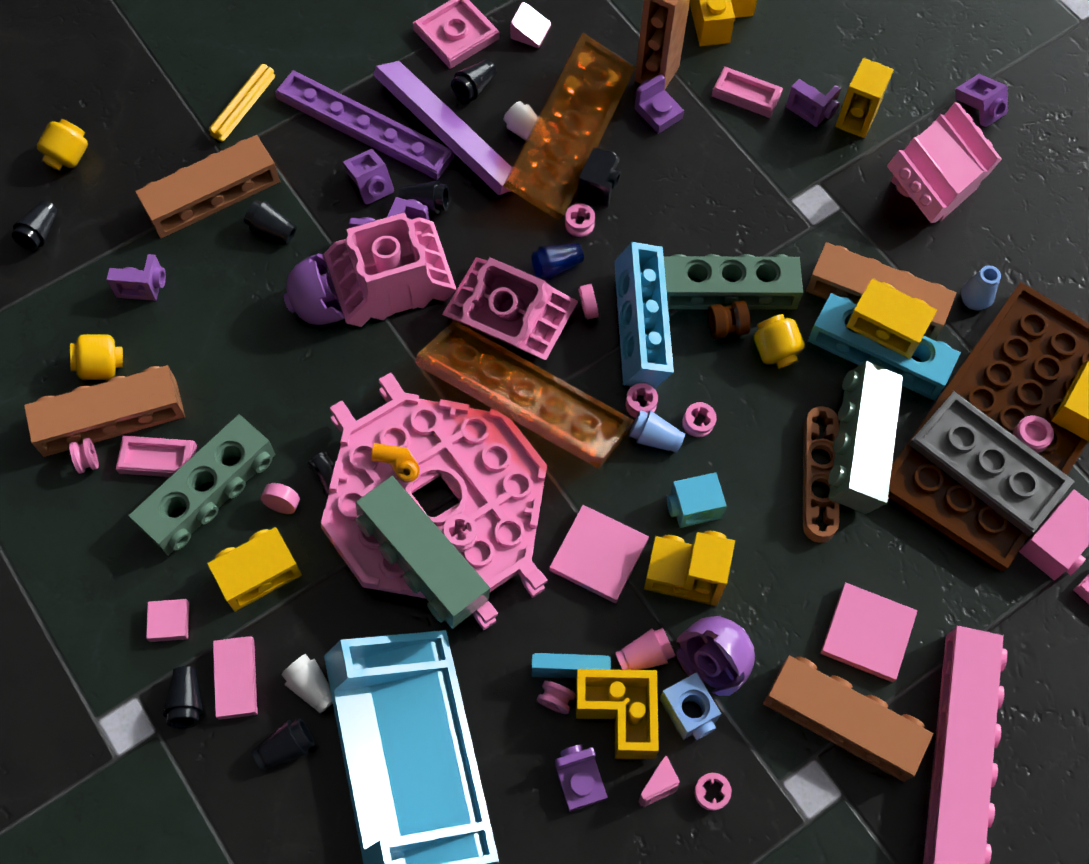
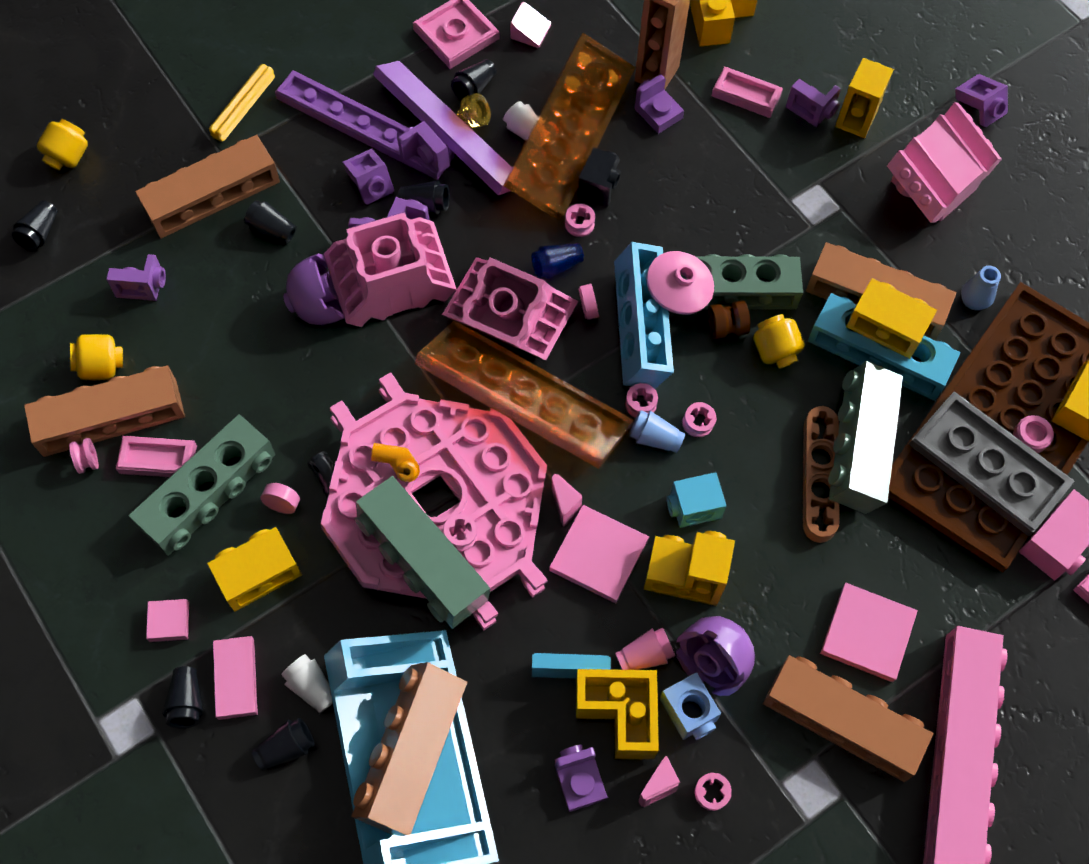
(409, 749): none -> brick
(426, 143): none -> medium lavender bracket
(474, 111): none -> clear yellow tile
(556, 697): bright pink bush -> none
(566, 499): none -> bright pink slope
(675, 292): none -> bright pink dish

